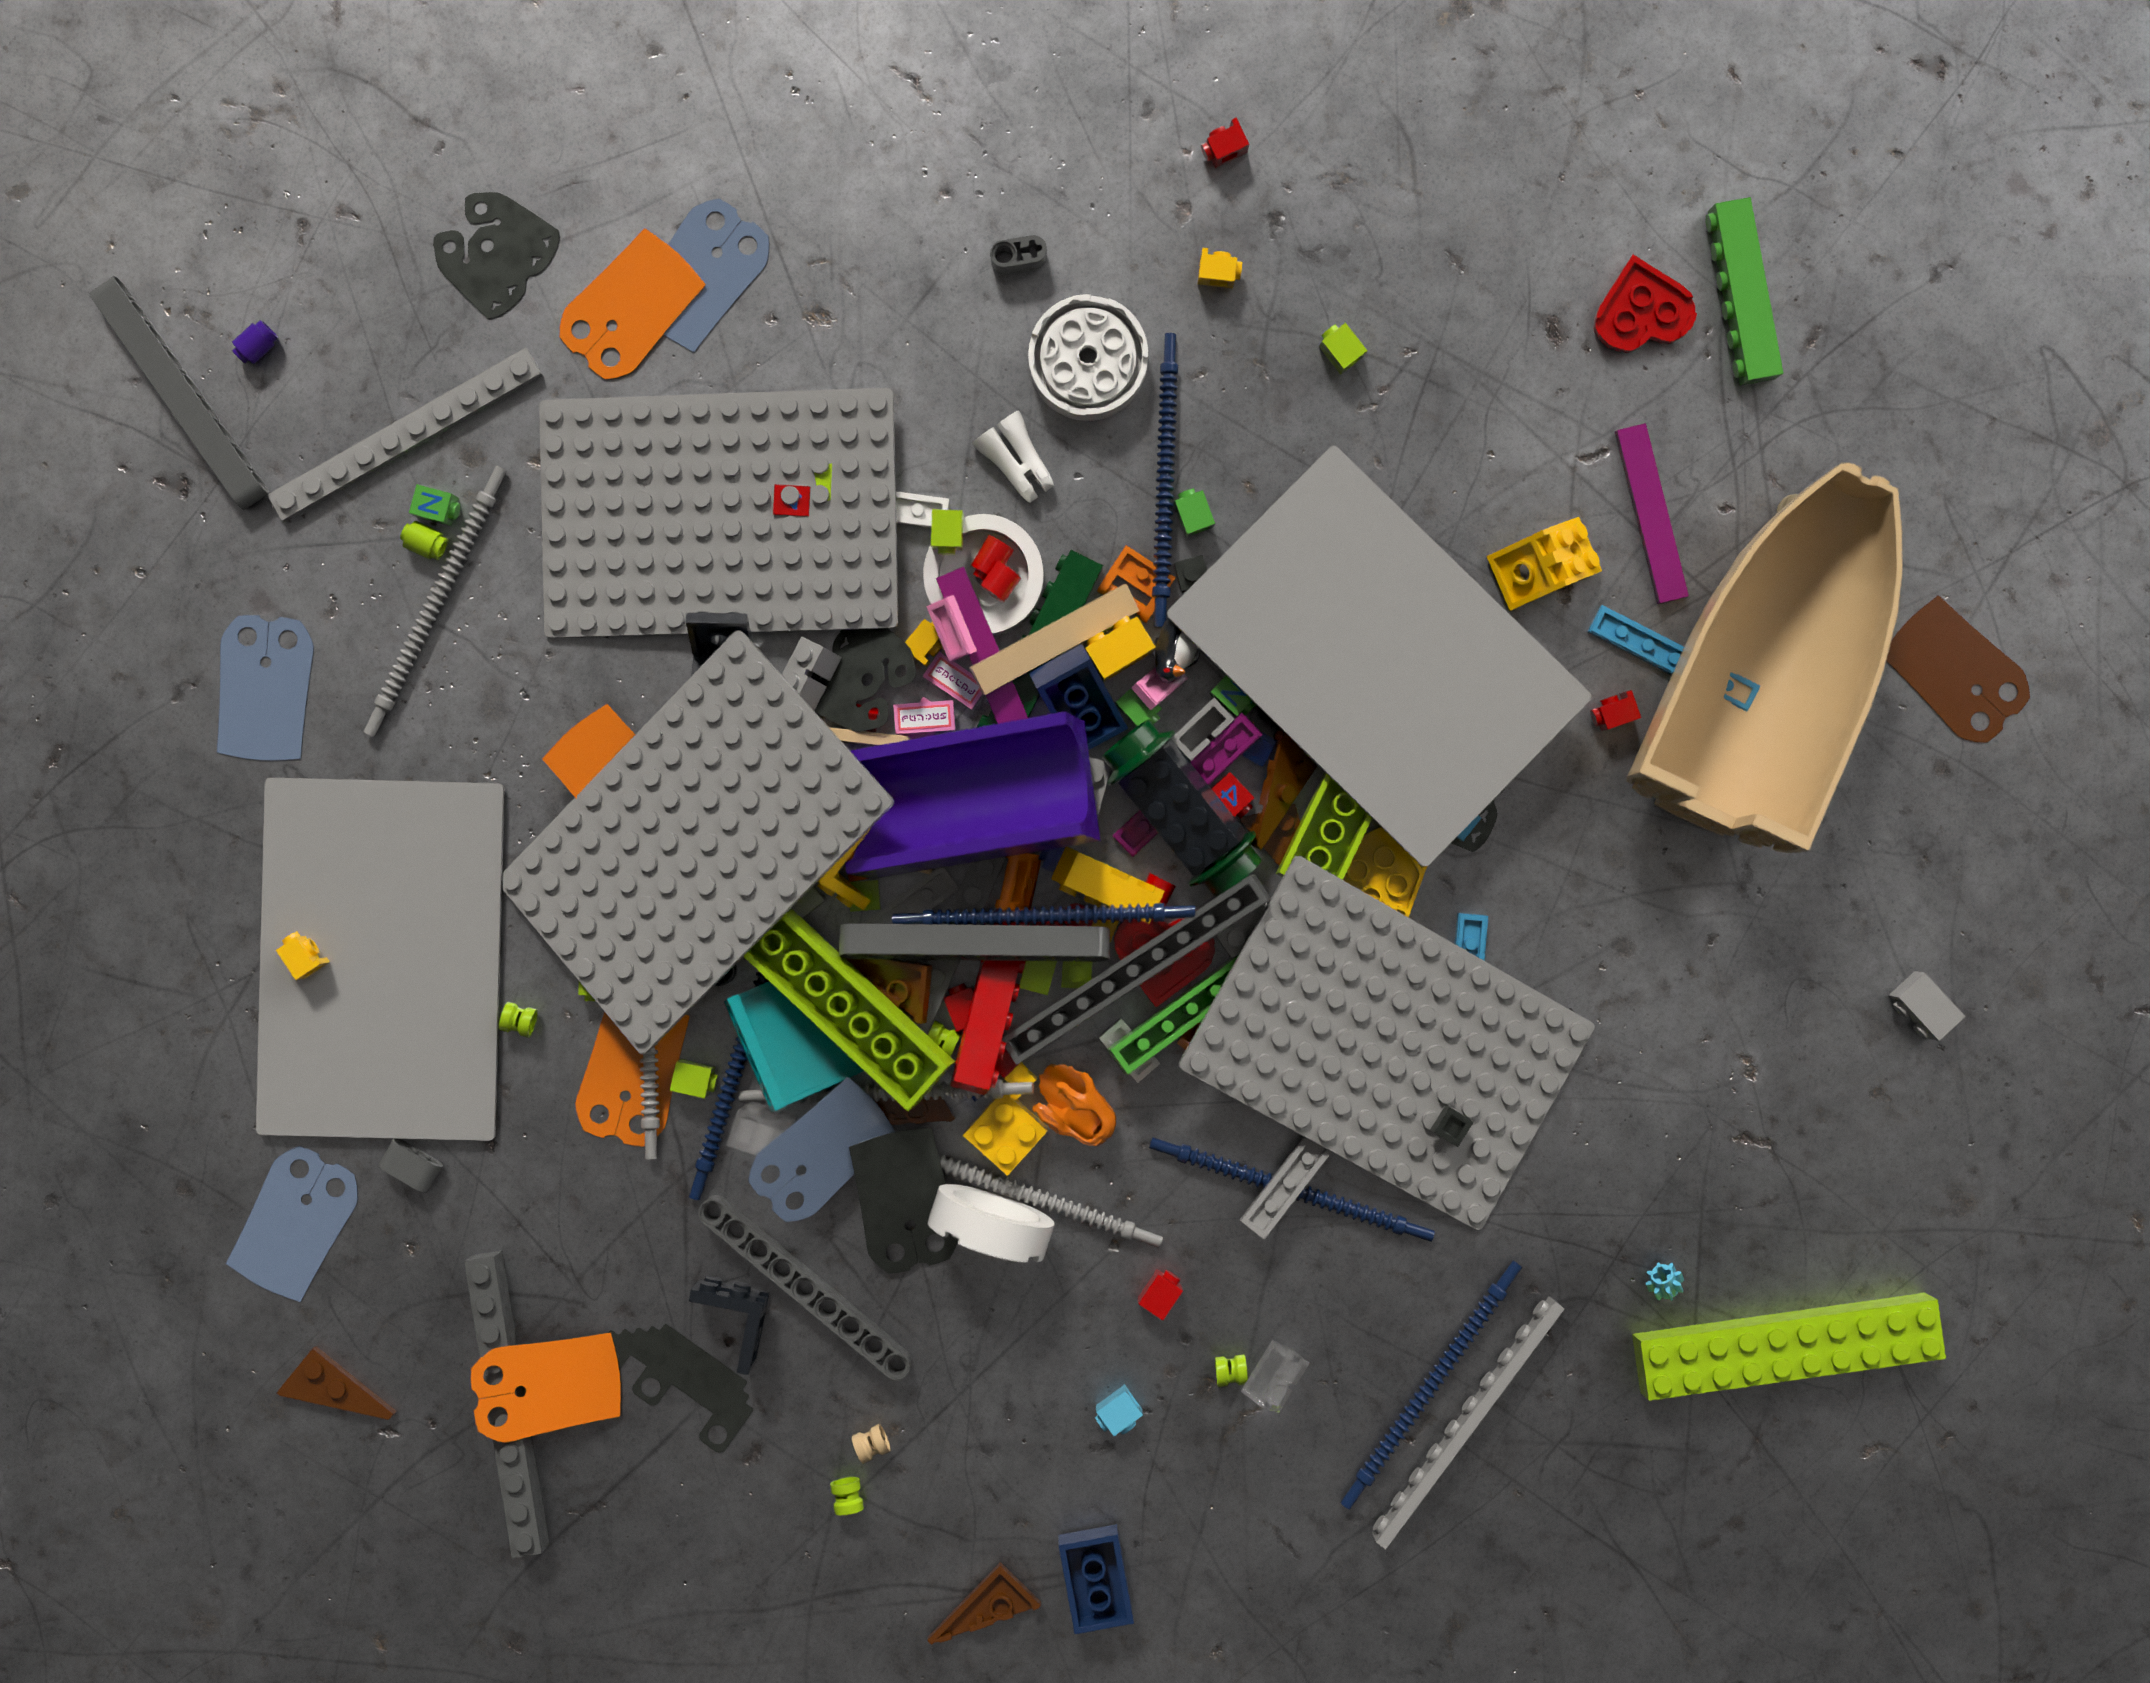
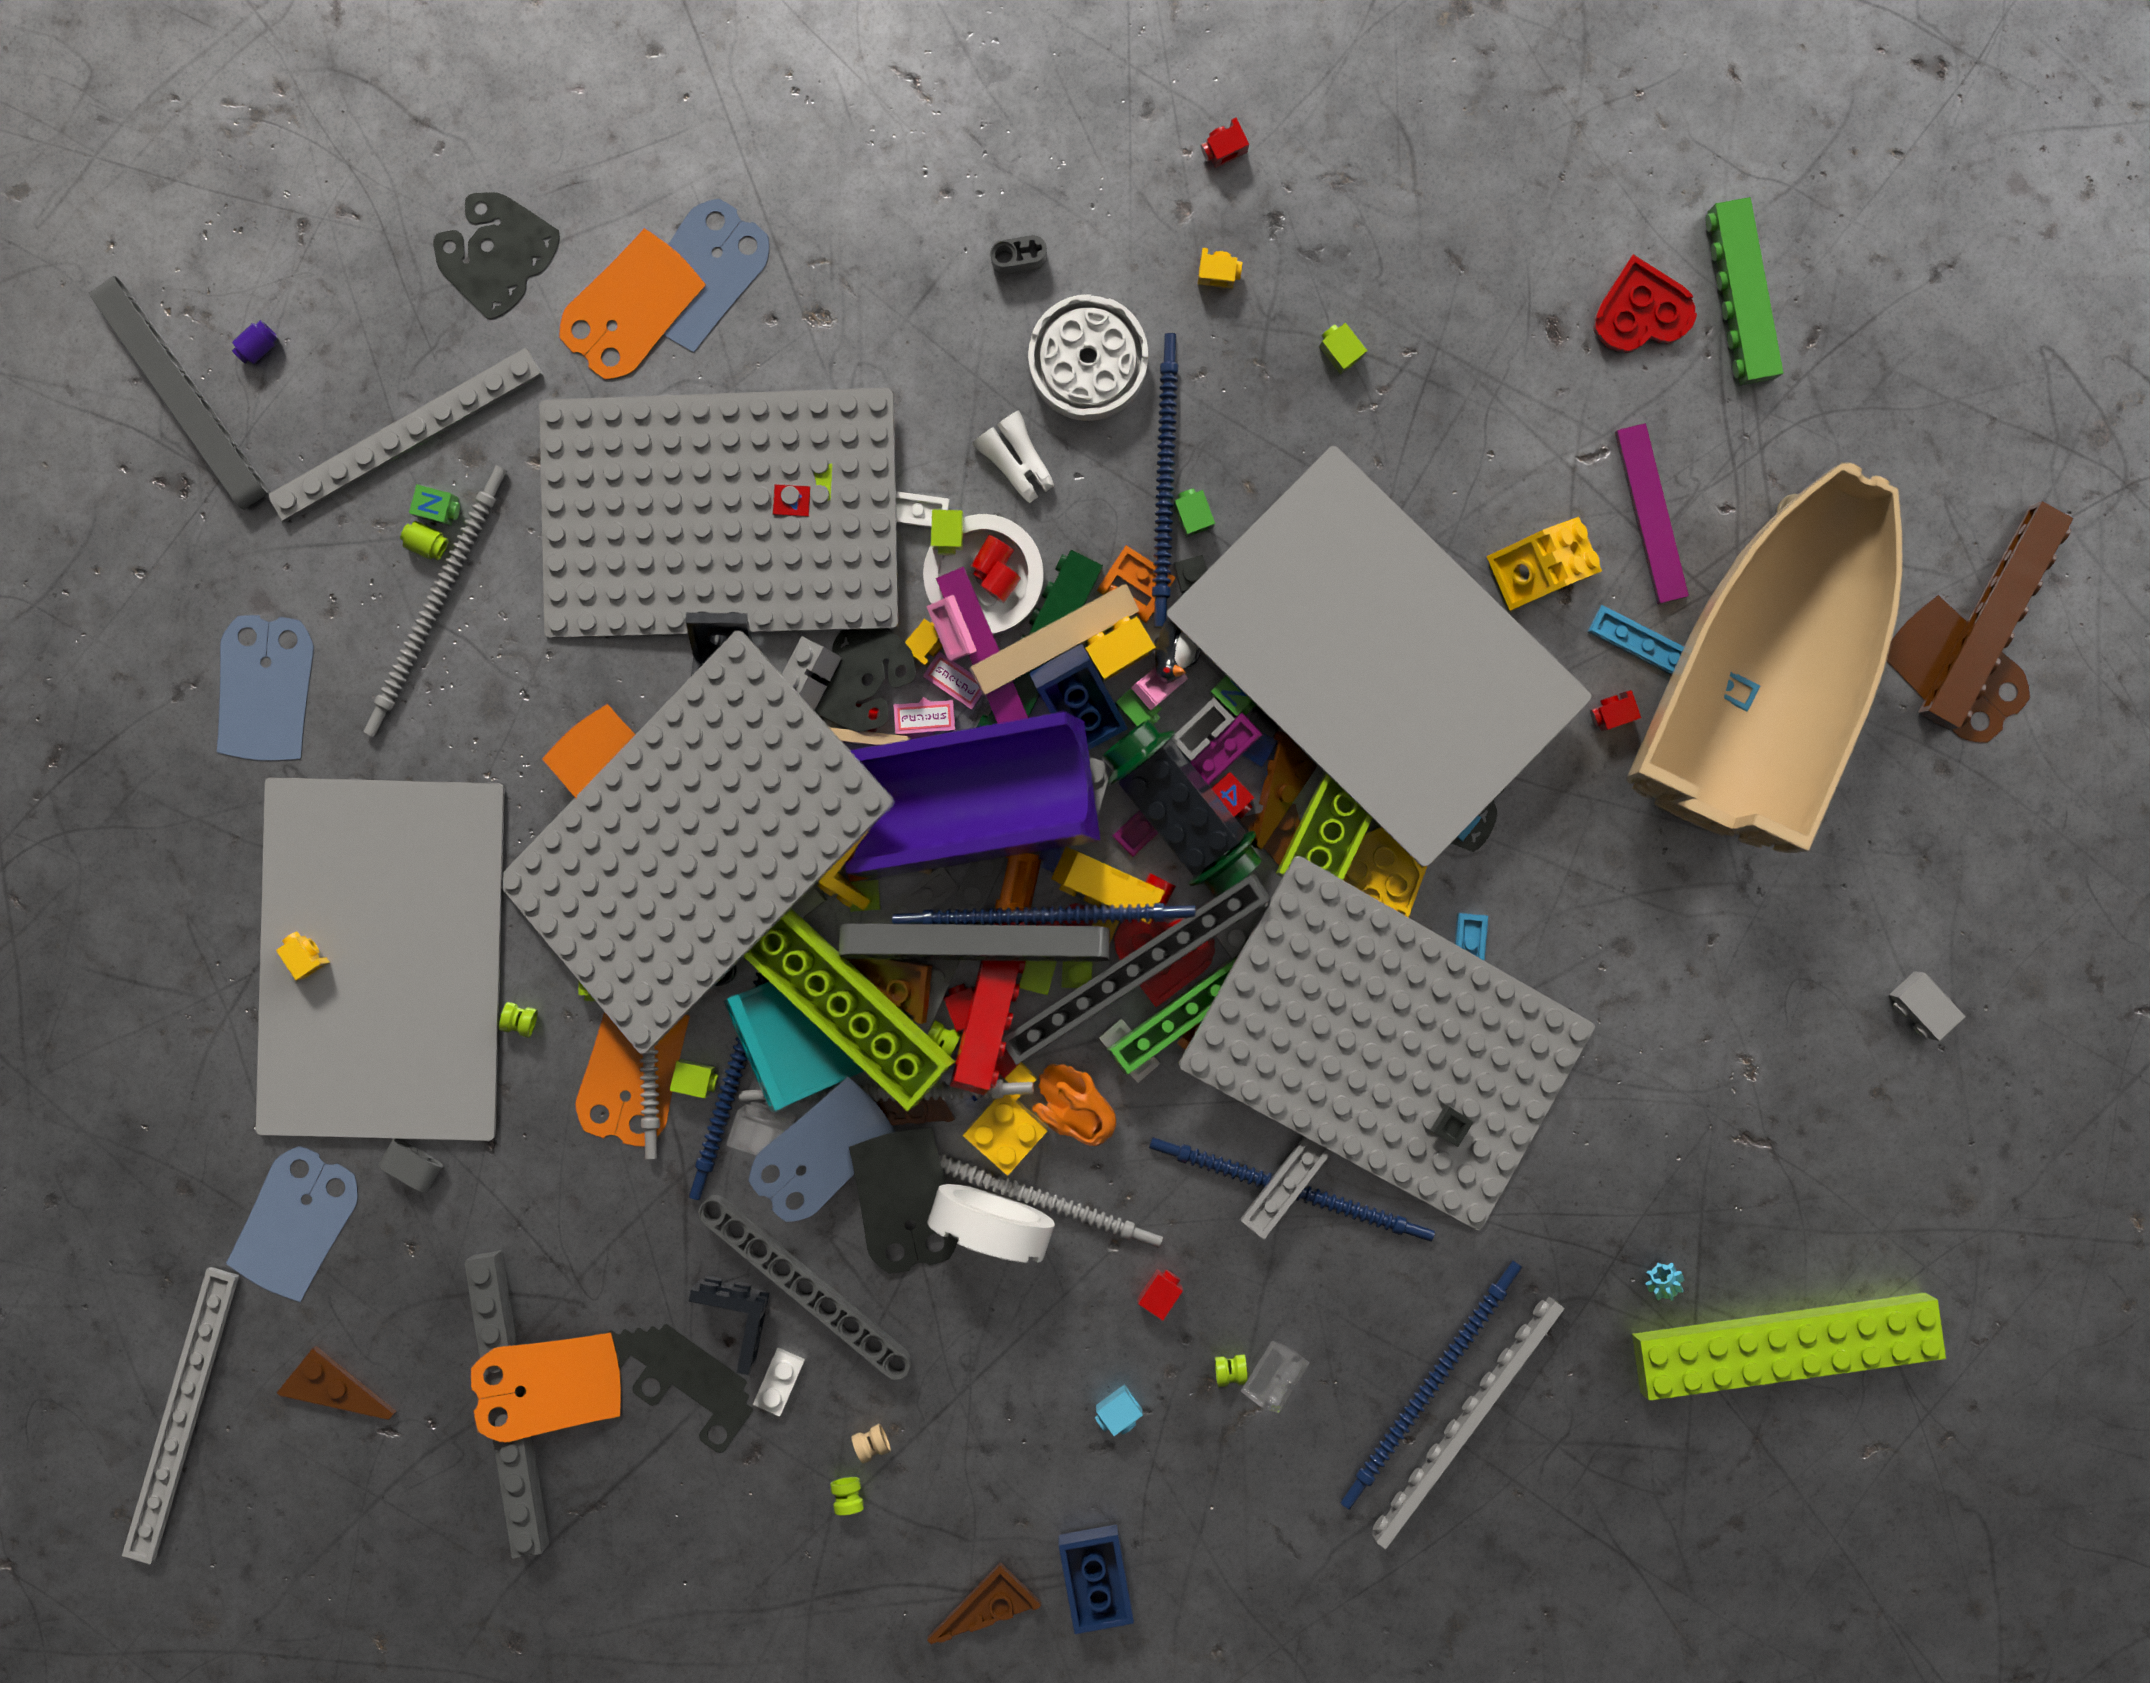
(180, 1415): none -> light grey plate
(778, 1382): none -> white plate
(1996, 616): none -> reddish brown brick

